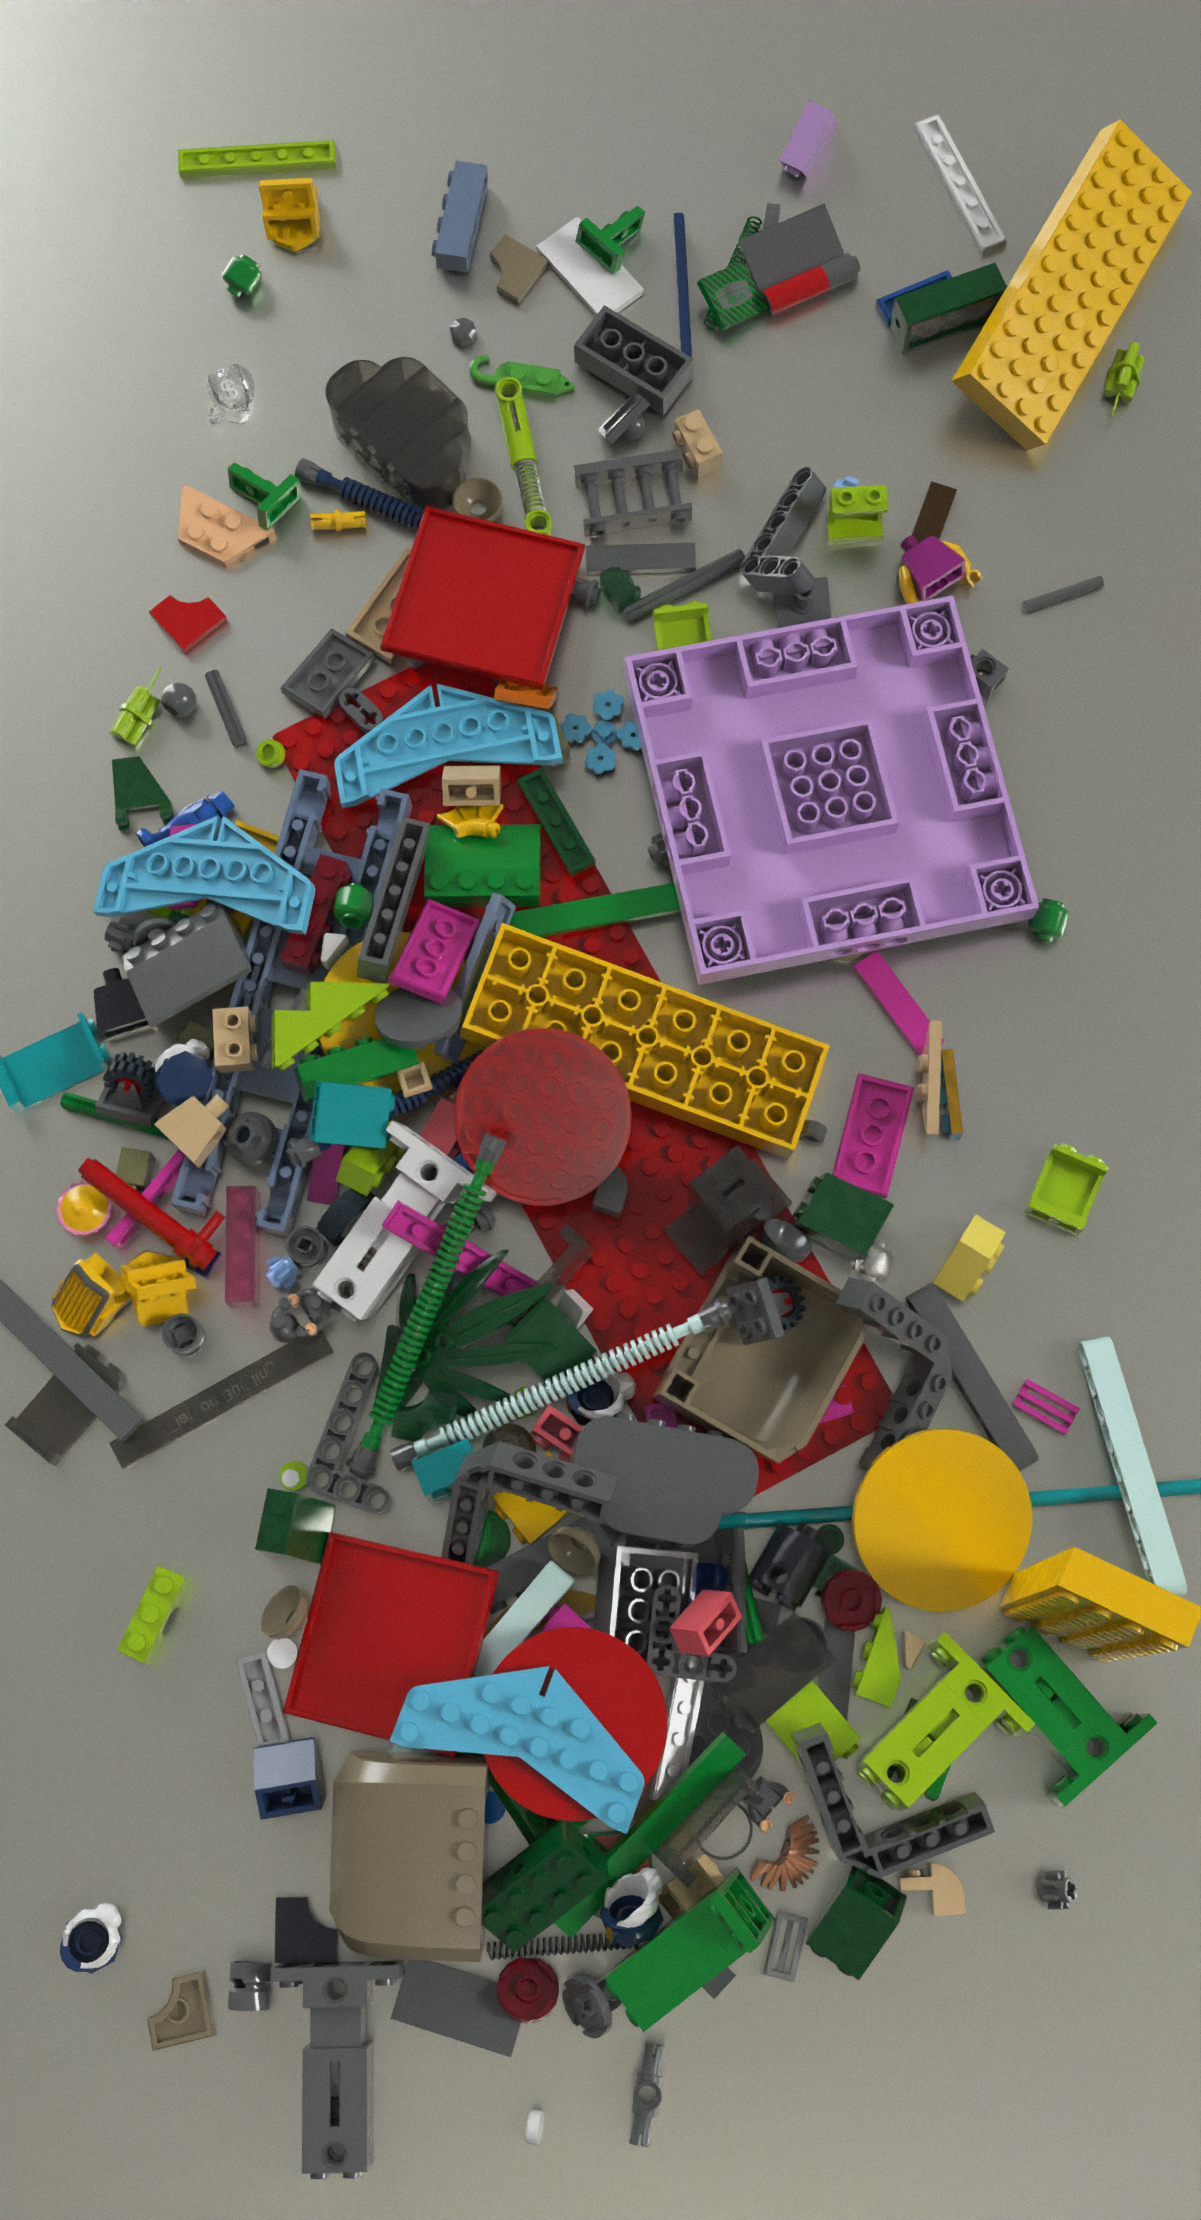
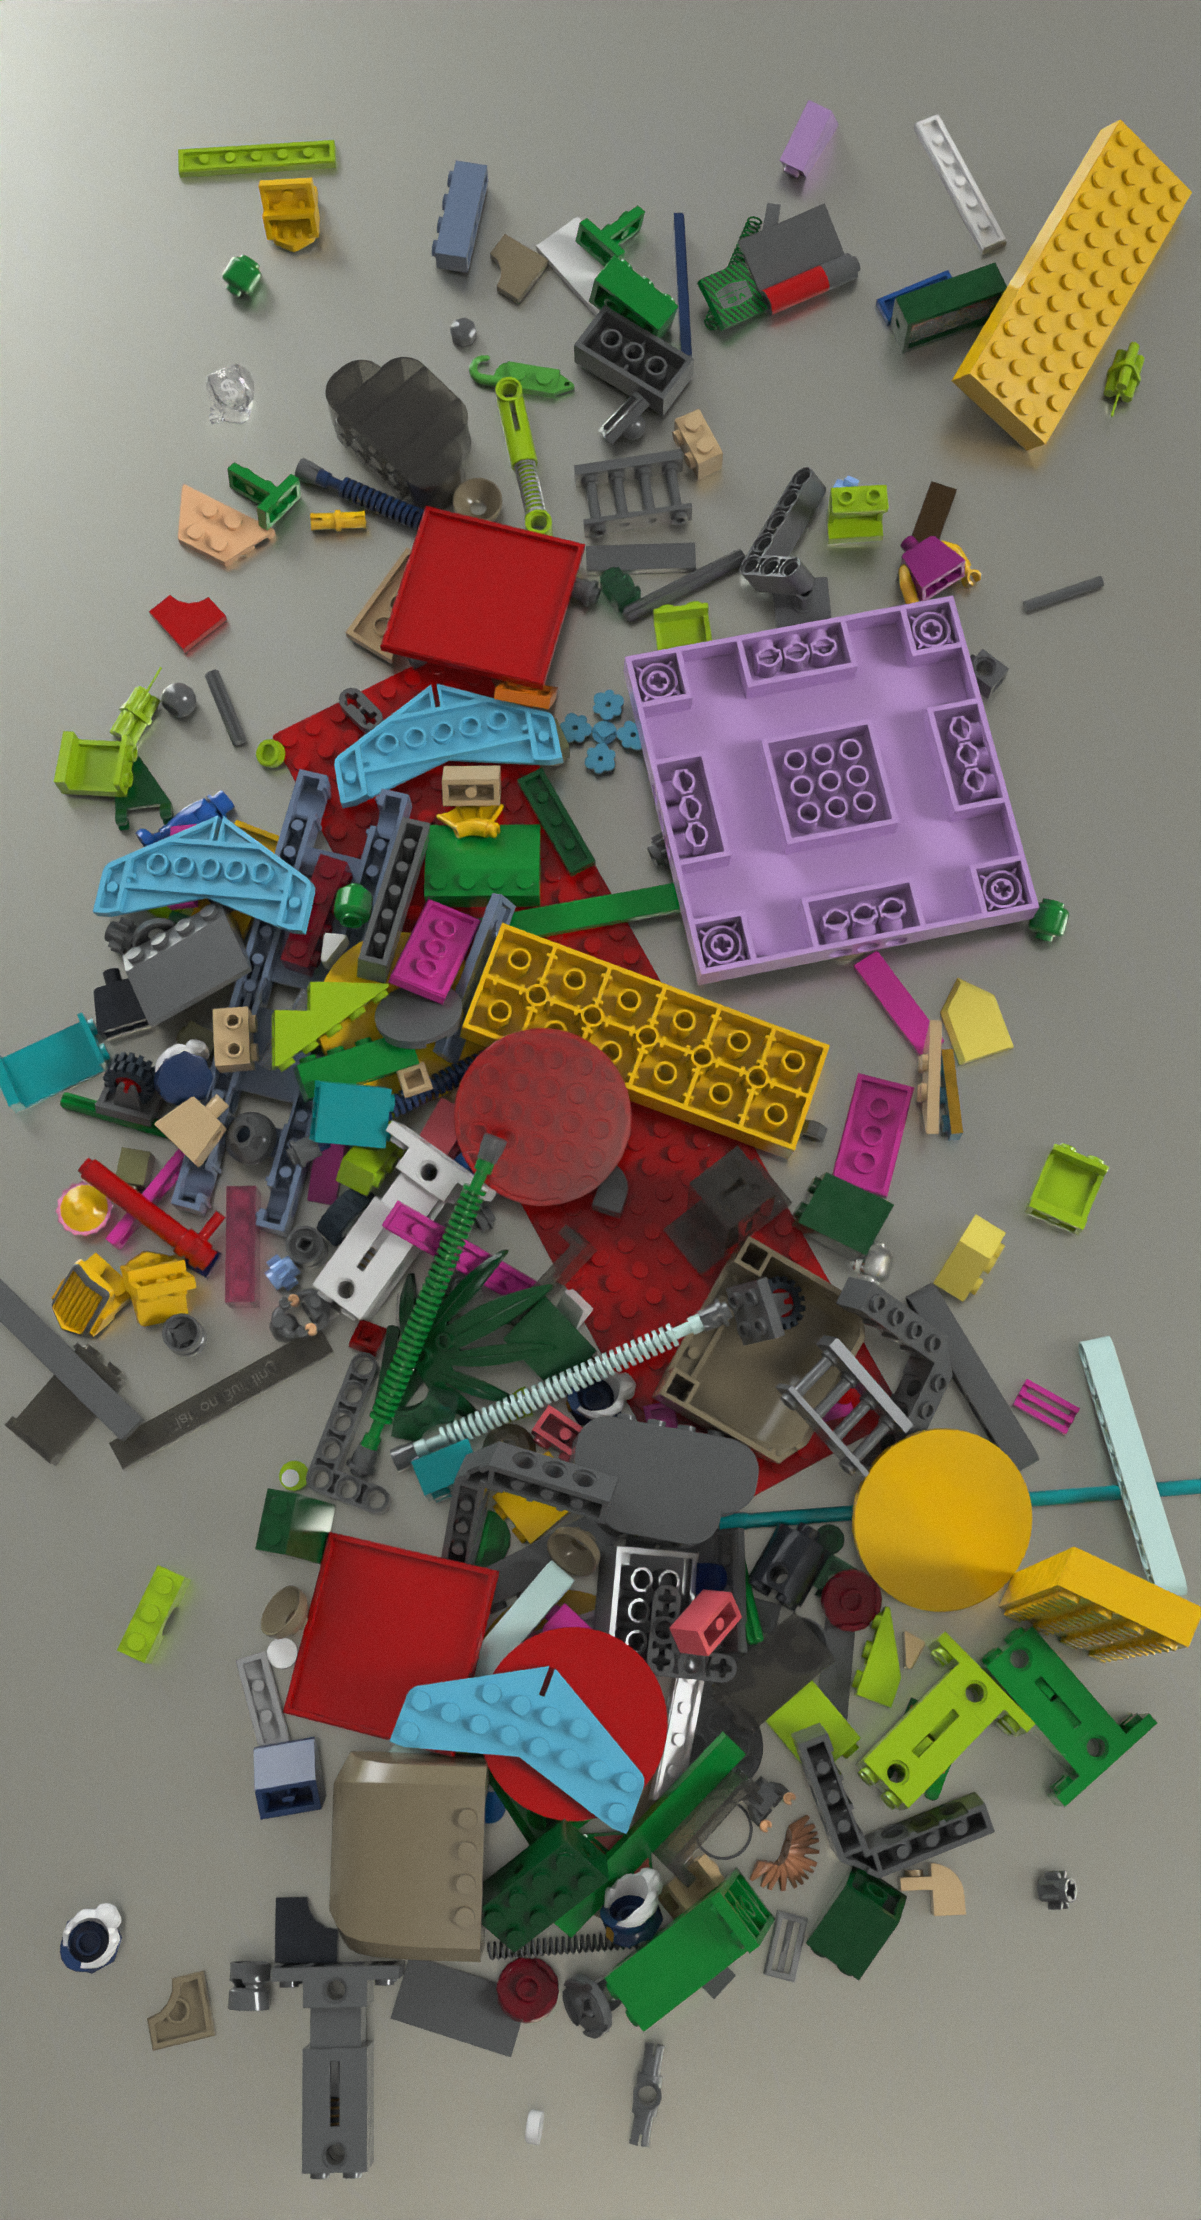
(95, 766): none -> lime panel
(326, 672): dark grey tile -> none
(368, 1337): none -> red tile
(633, 297): none -> green brick
(786, 1240): dark grey piece -> none
(871, 1398): none -> dark grey fence
(974, 1023): none -> light yellow tile

